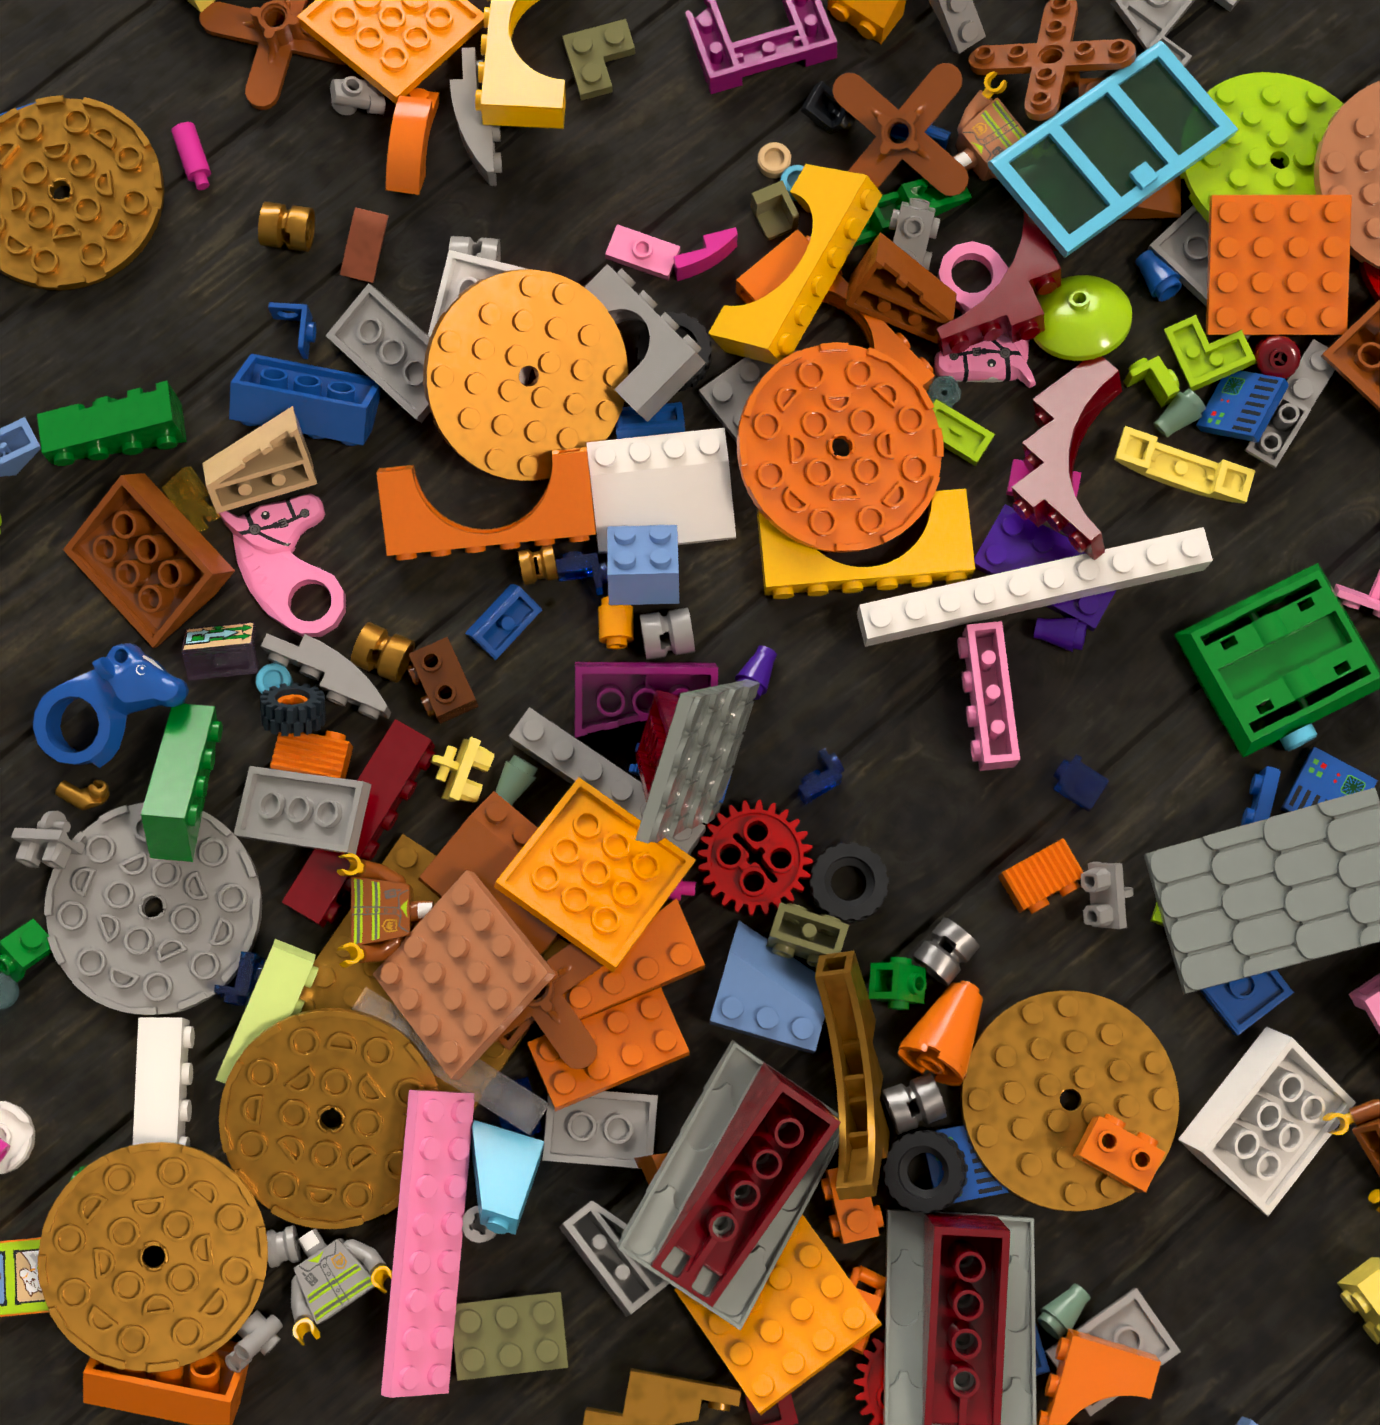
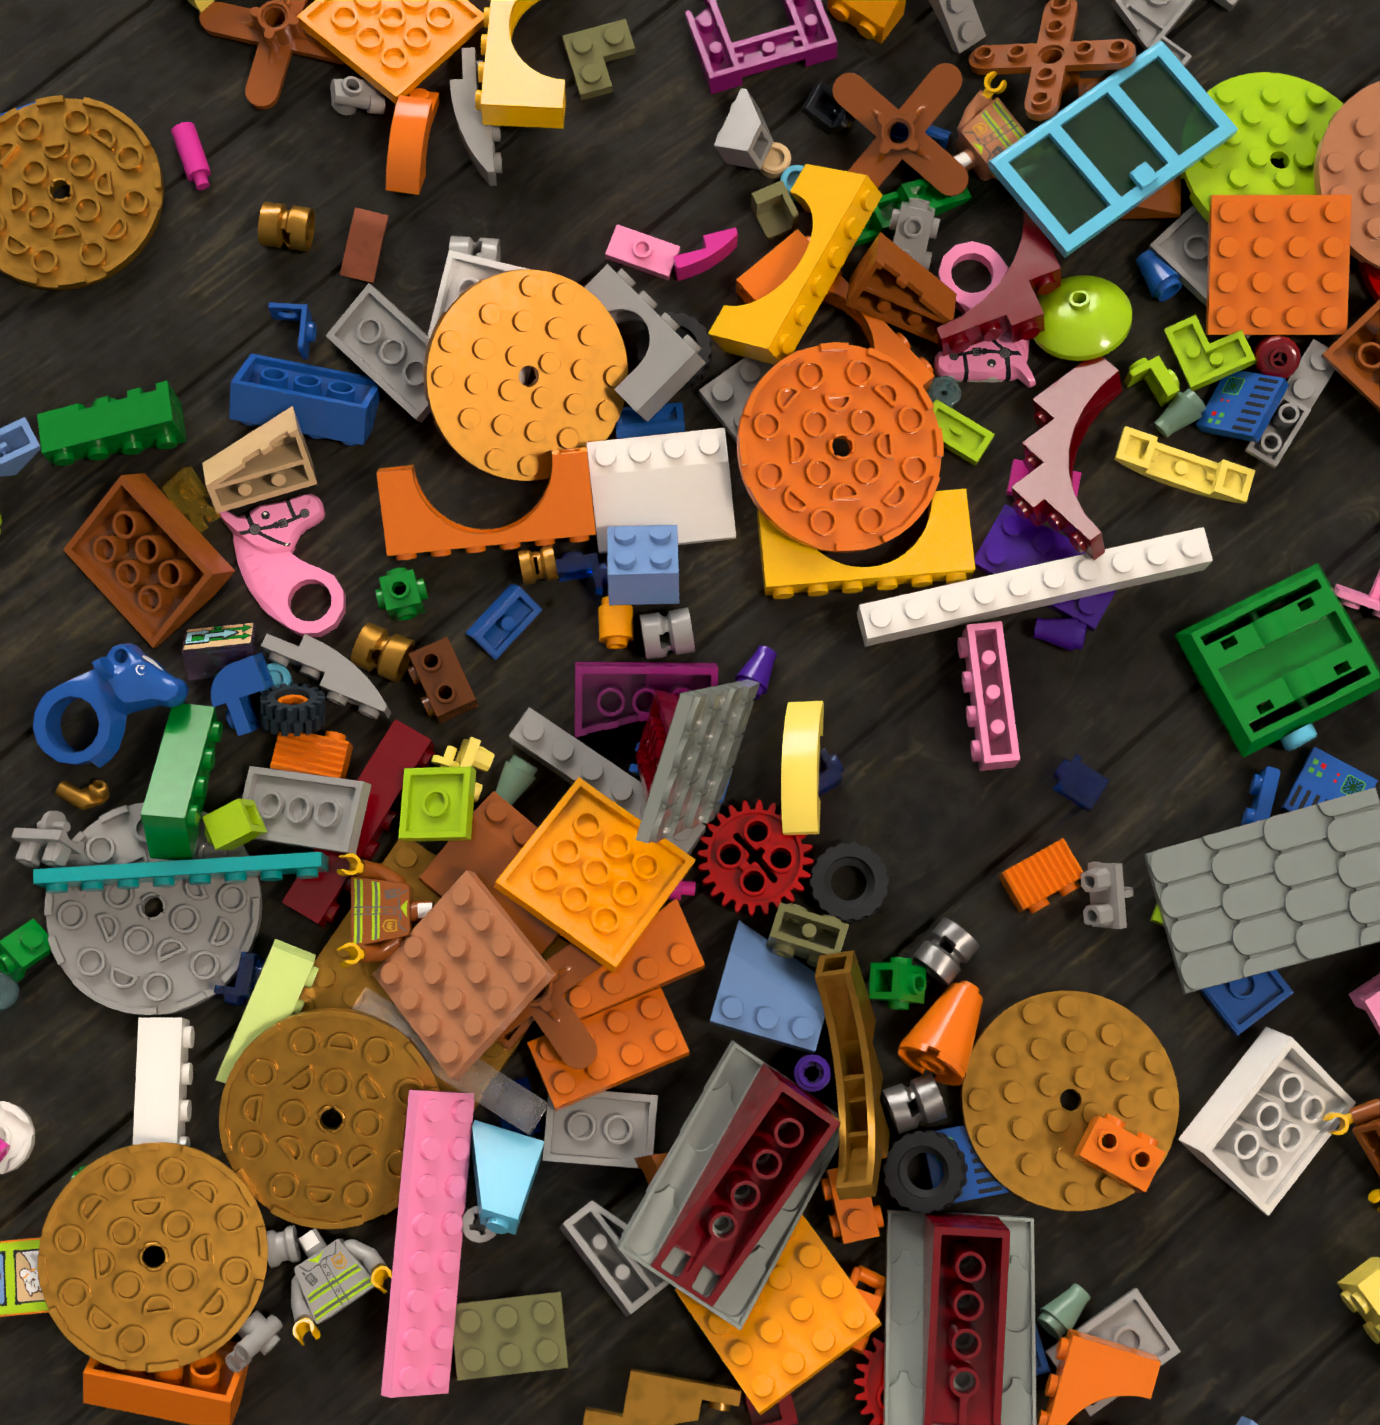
(167, 872): none -> teal plate
(233, 824): none -> lime brick
(235, 685): none -> blue brick
(409, 603): none -> green brick
(437, 804): none -> lime plate
(744, 135): none -> slope
(801, 768): none -> light yellow slope
(821, 1067): none -> dark purple cone

